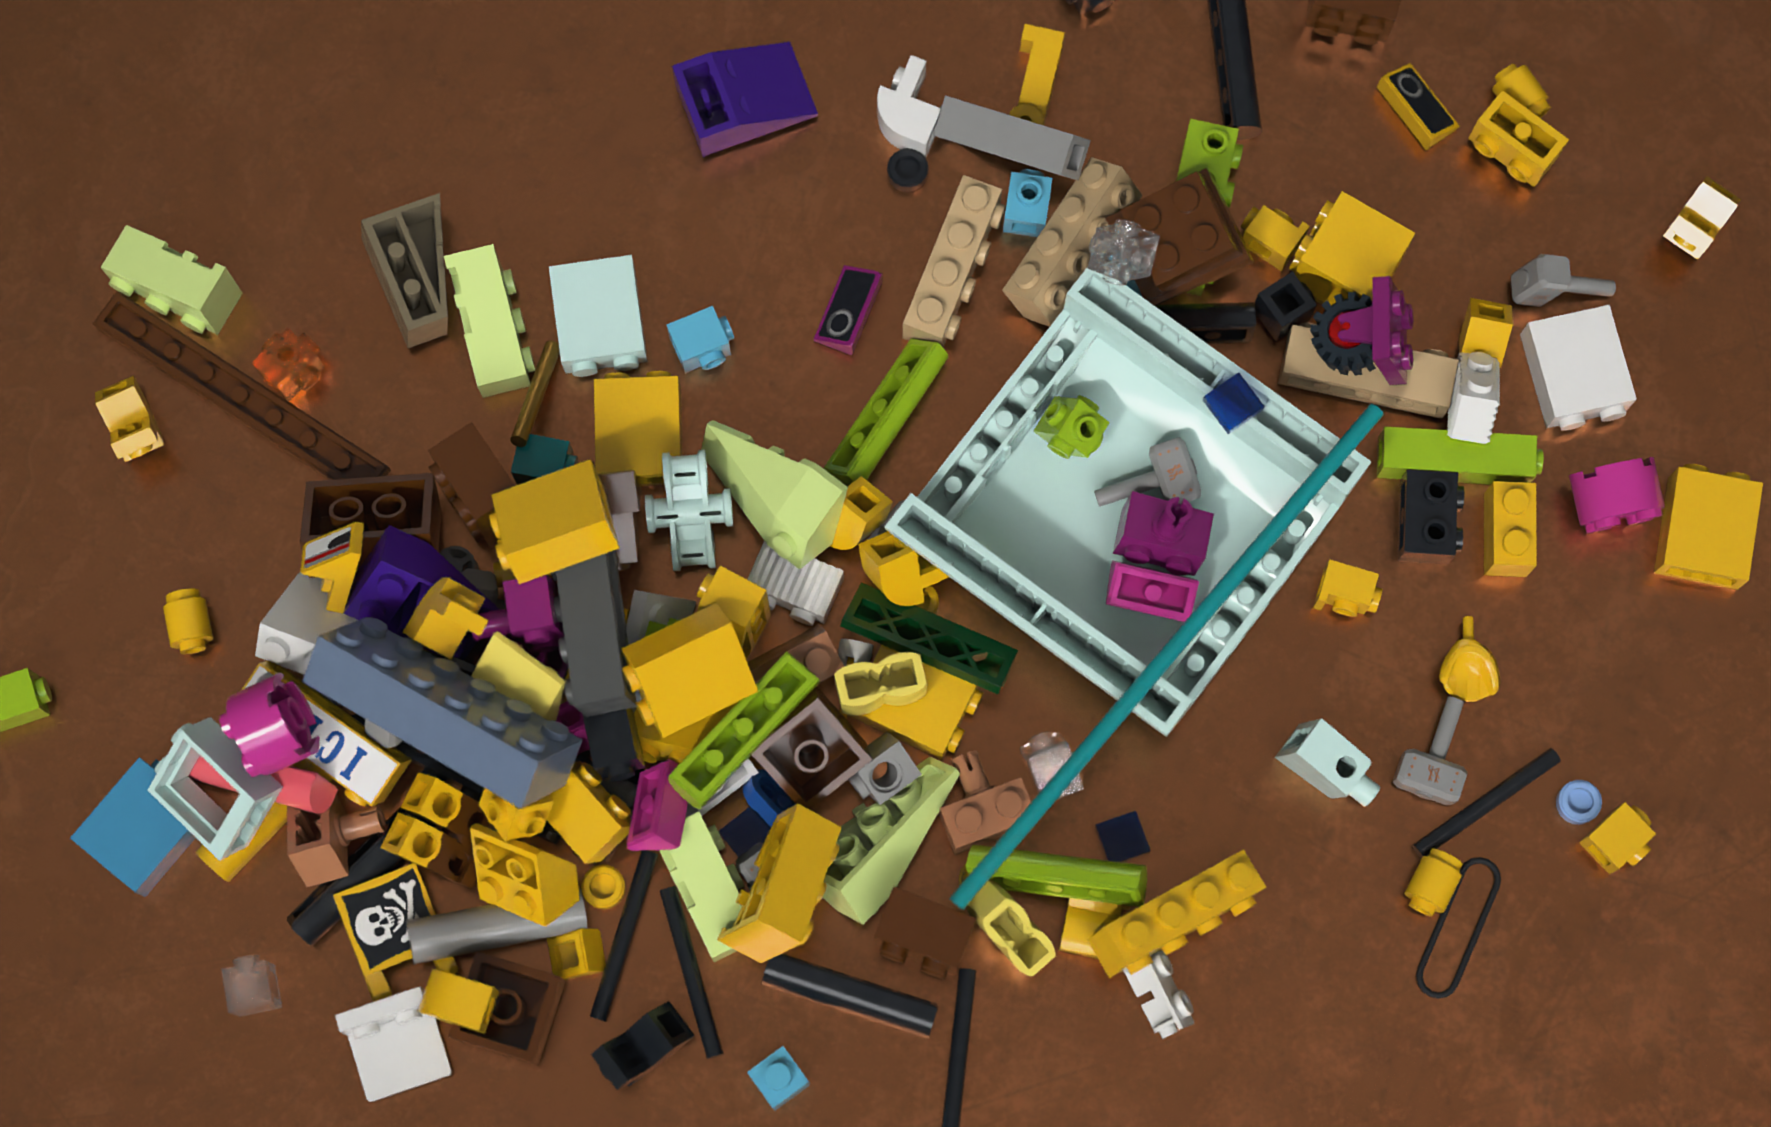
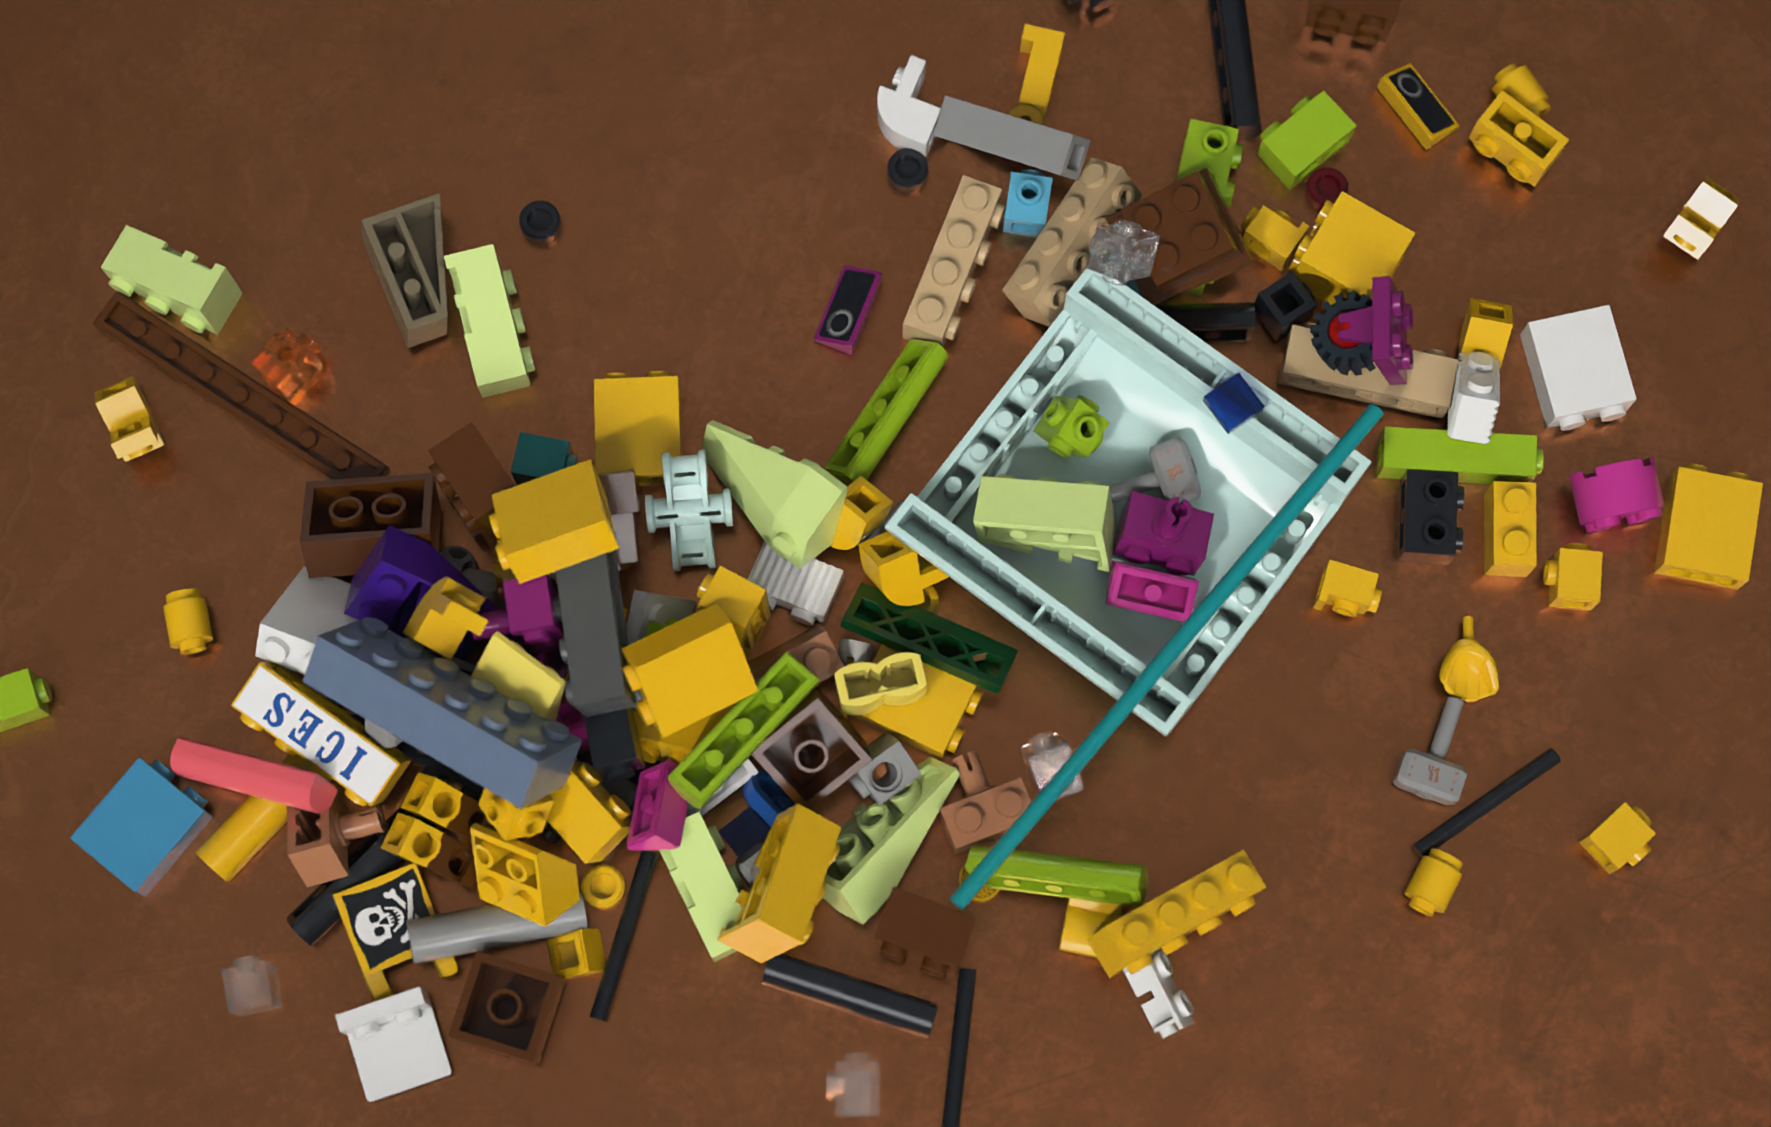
(194, 808): light aqua window -> none
(270, 725): dark pink brick -> none
(334, 560): yellow slope -> none
(458, 1000): yellow brick -> none
(535, 394): pearl gold bar -> none
(540, 222): none -> black tile
(598, 315): light aqua brick -> none
(643, 1046): black brick -> none
(691, 972): black bar -> none
(701, 339): medium azure brick -> none
(742, 94): dark purple slope -> none
(778, 1078): medium azure brick -> none
(855, 1086): none -> clear brick
(1011, 928): light yellow brick -> none
(1048, 516): none -> yellowish green wedge
(1122, 838): clear blue tile -> none
(1305, 139): none -> lime brick
(1313, 755): light aqua torso -> none
(1325, 185): none -> dark red tile
(1474, 938): black piece -> none
(1549, 277): light grey piece -> none
(1574, 577): none -> yellow brick
(1578, 802): light blue tile -> none

